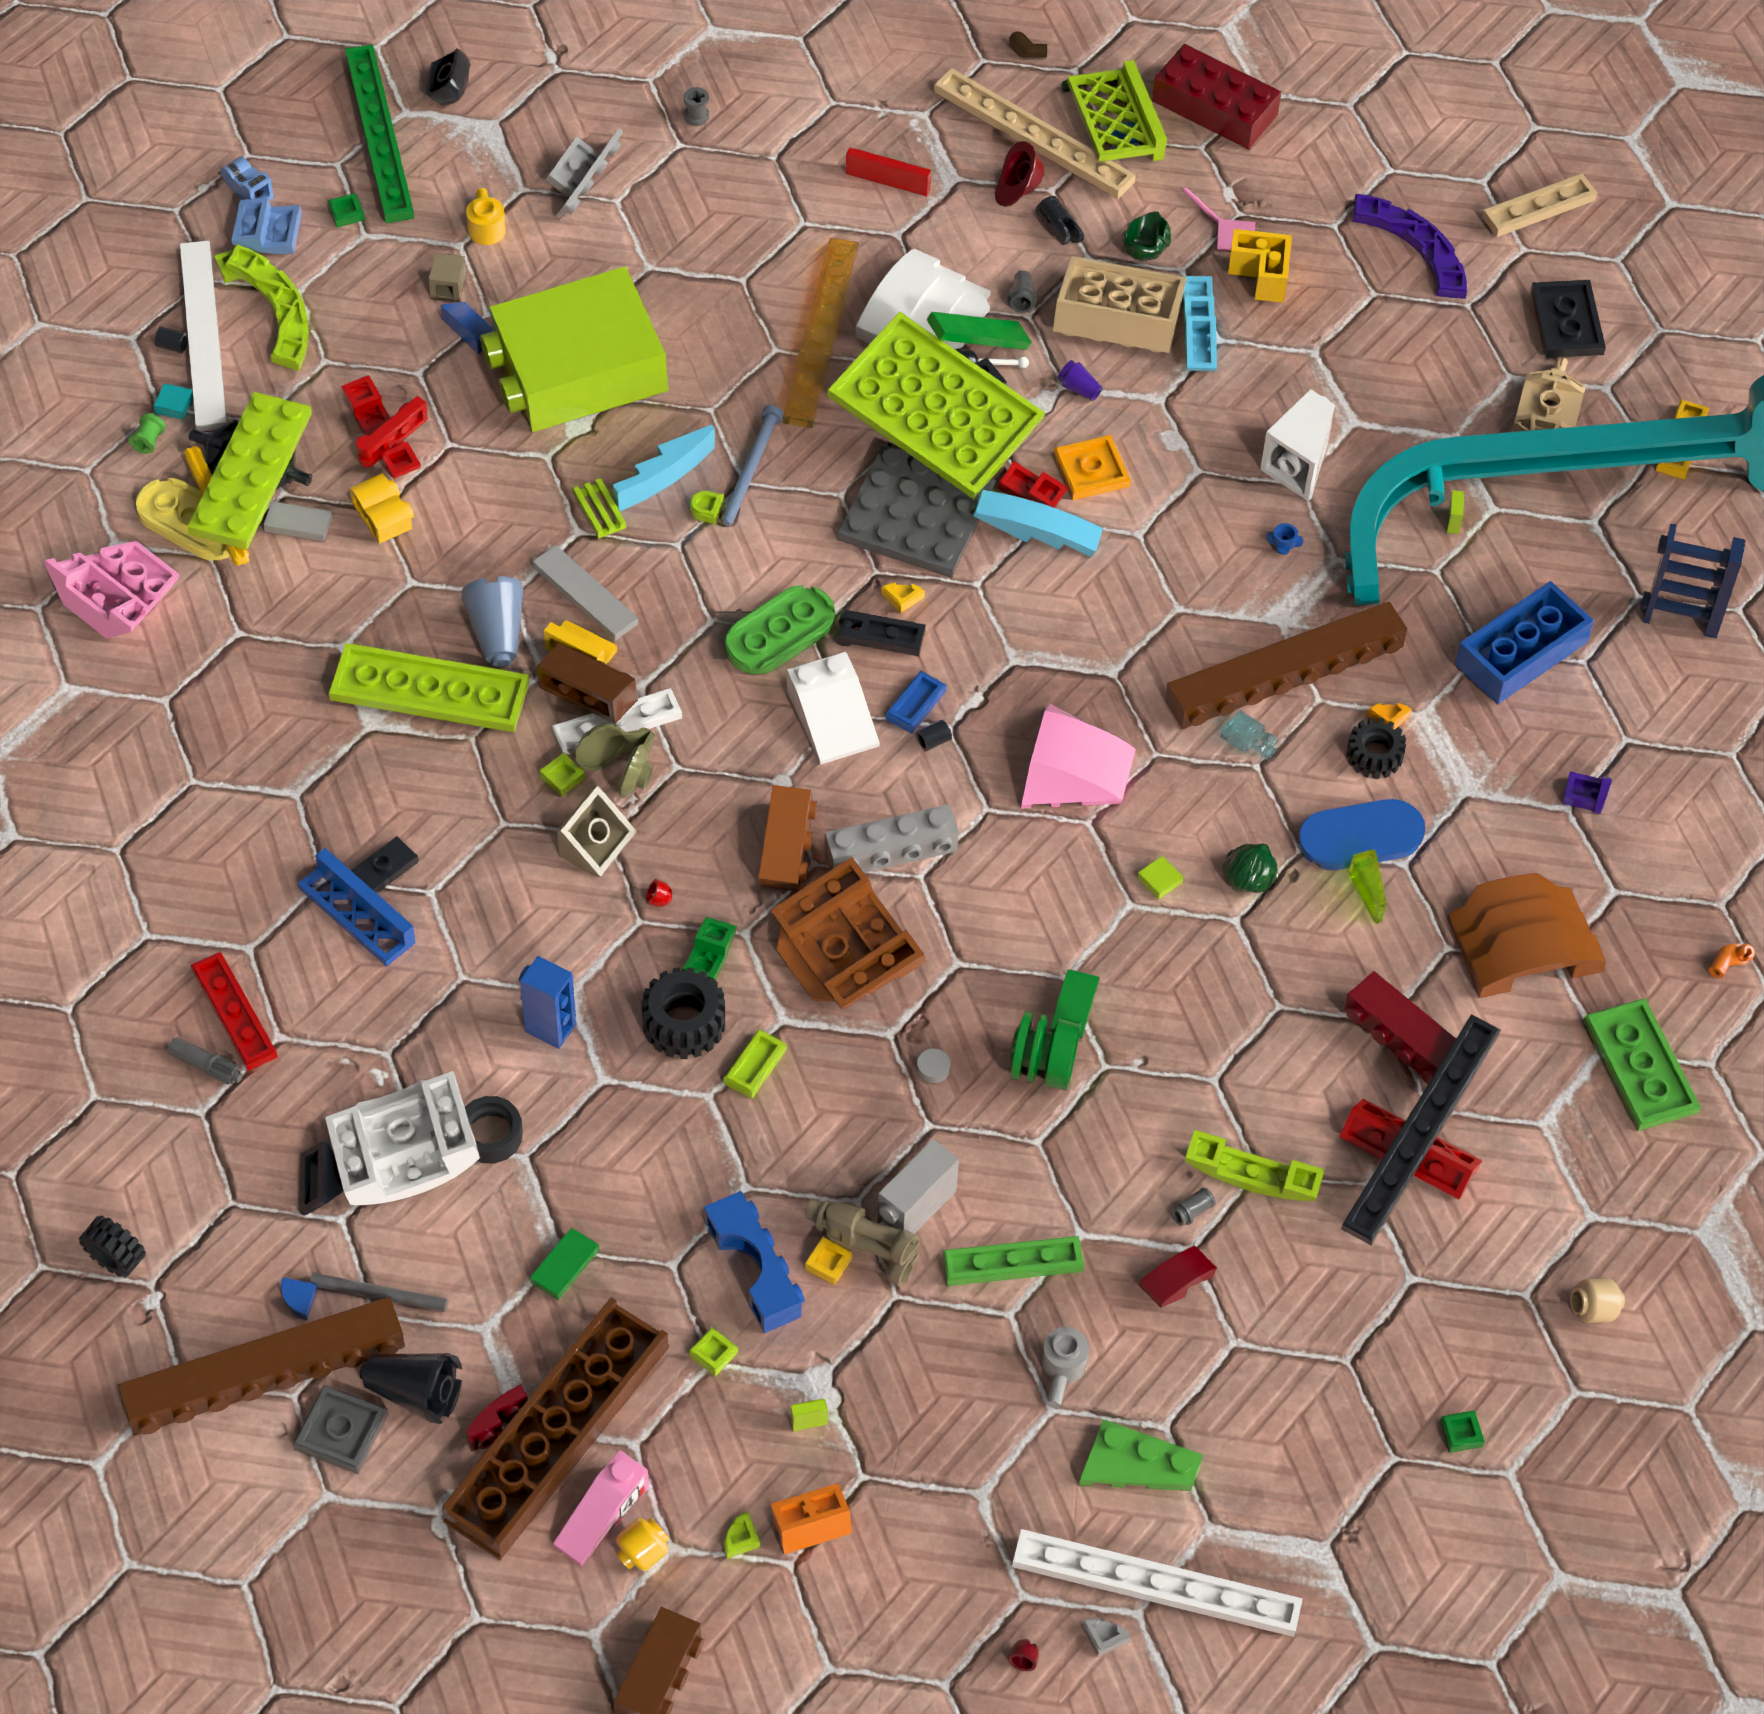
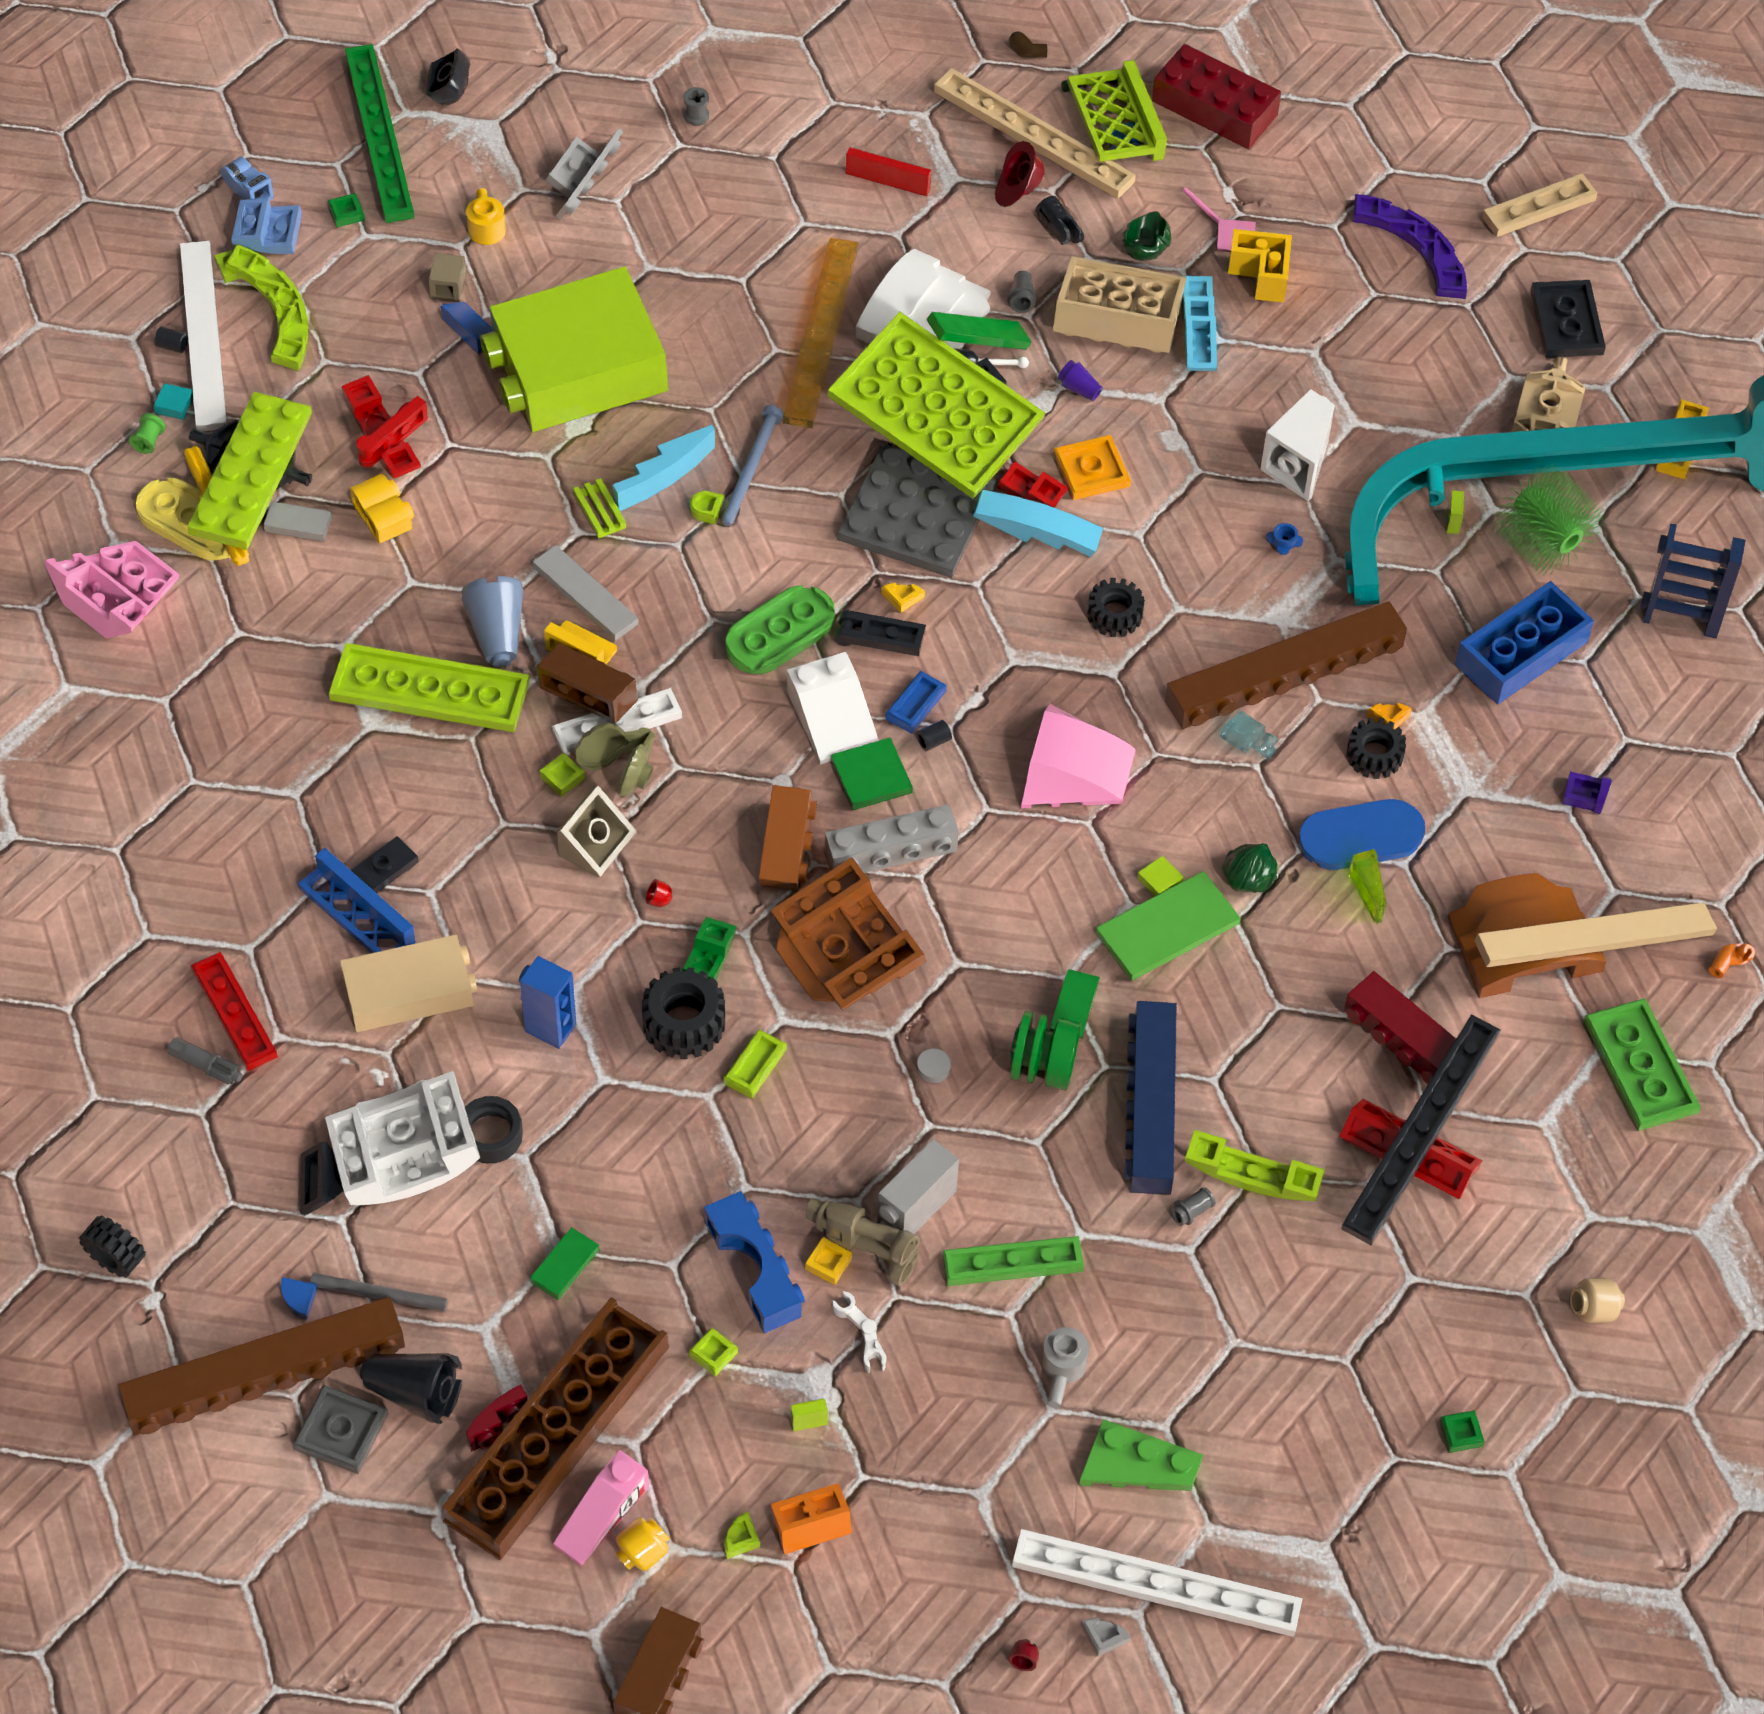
(408, 982): none -> tan brick
(868, 1328): none -> white piece
(871, 773): none -> green tile
(1117, 593): none -> black tyre
(1152, 1098): none -> dark blue brick
(1167, 925): none -> bright green tile
(1176, 1275): dark red slope -> none
(1548, 519): none -> bright green piece
(1595, 934): none -> tan tile

